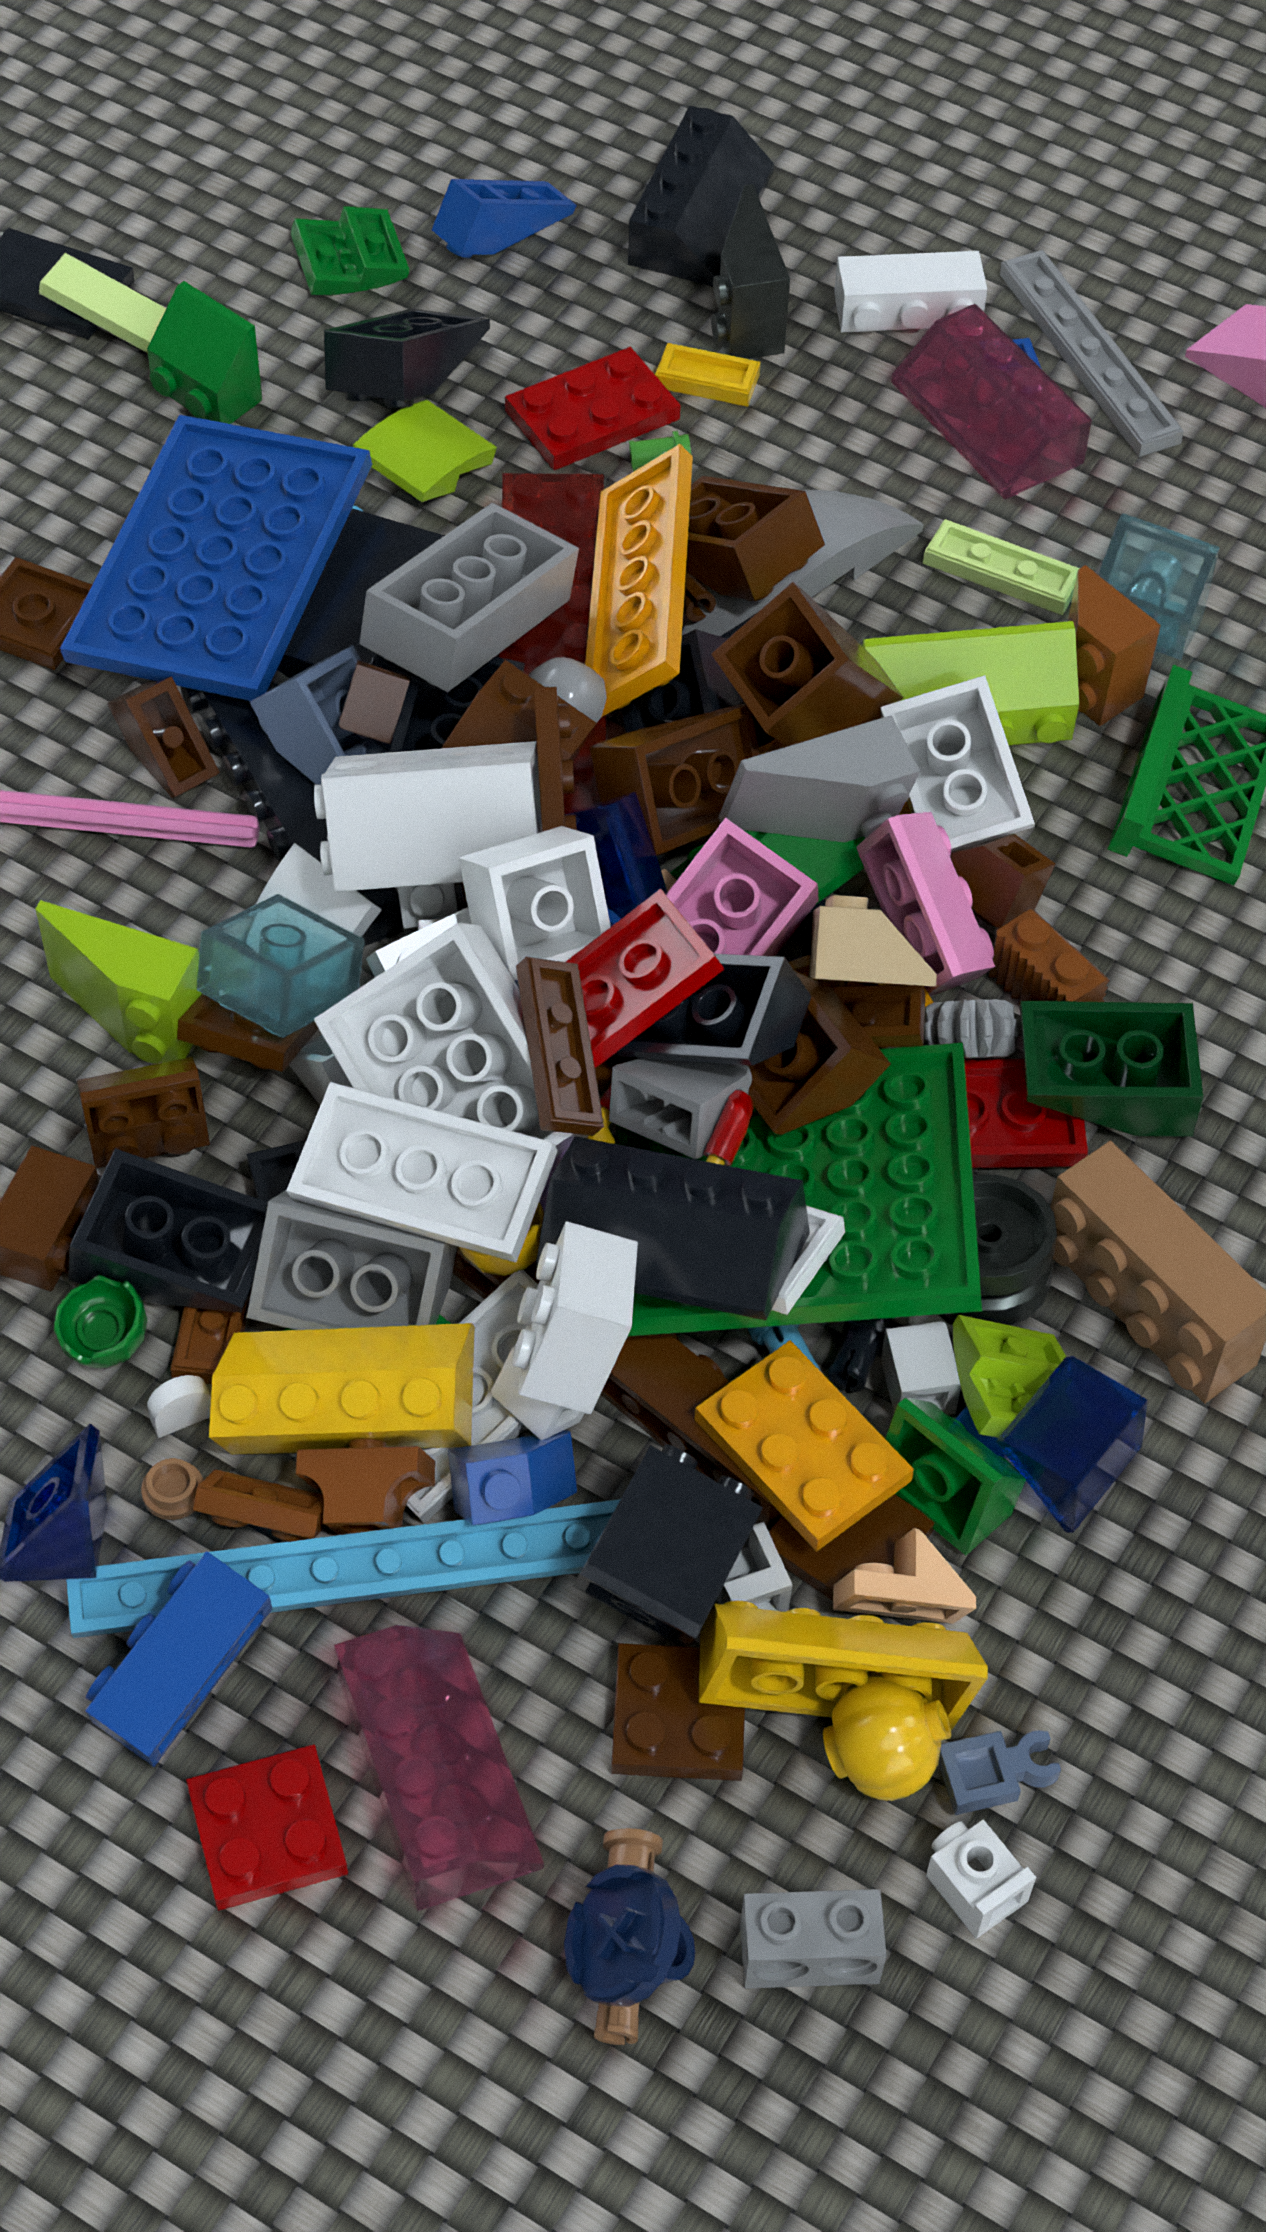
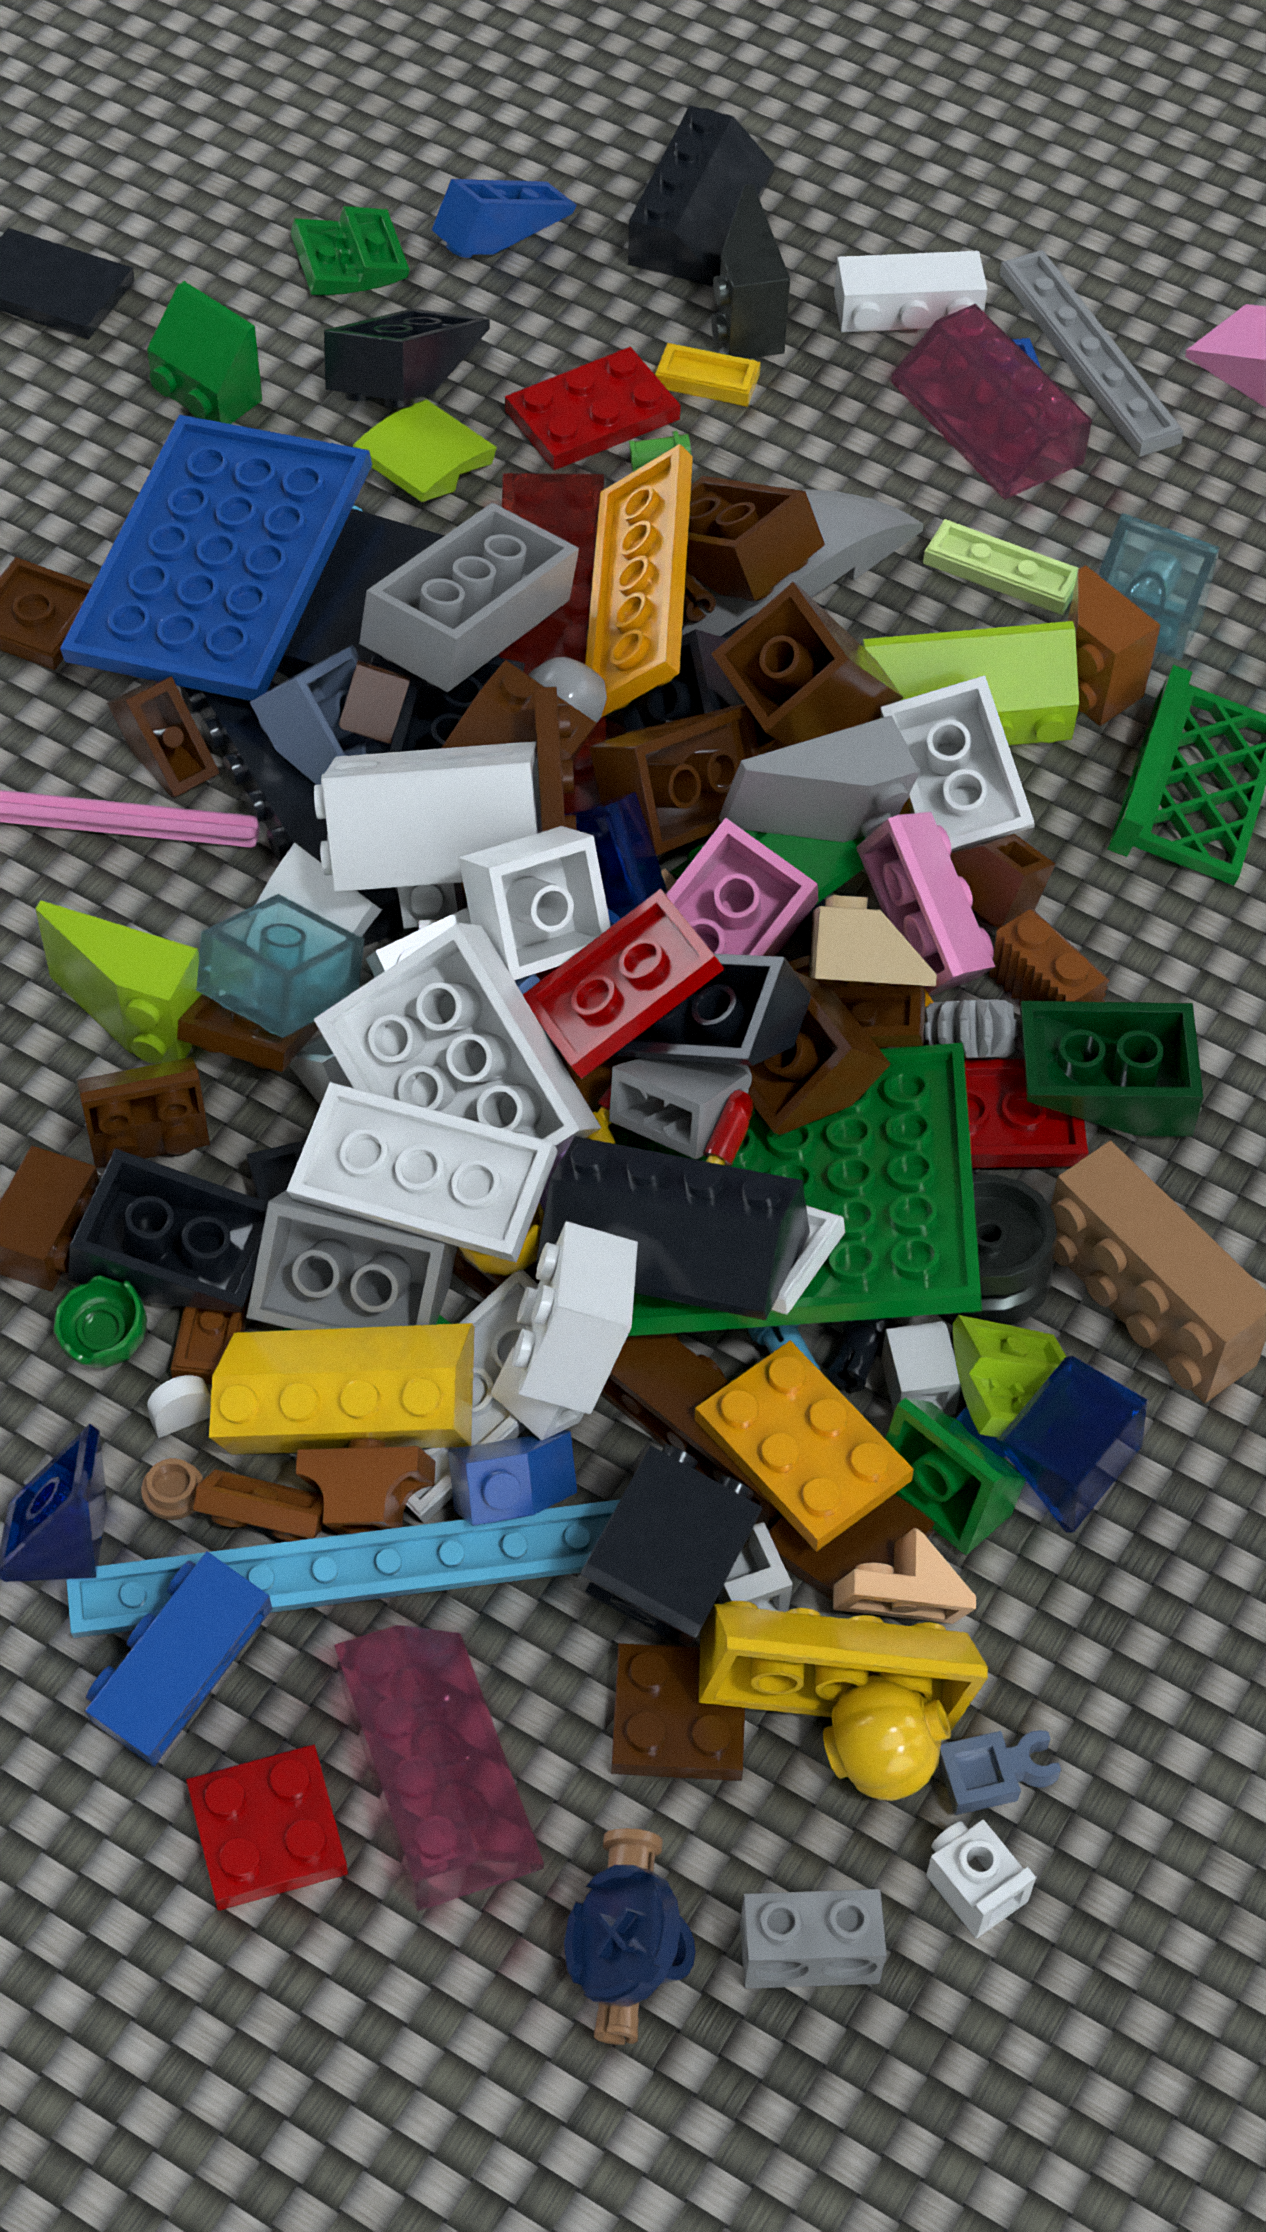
(102, 301): yellowish green tile -> none
(559, 1046): reddish brown tile -> none

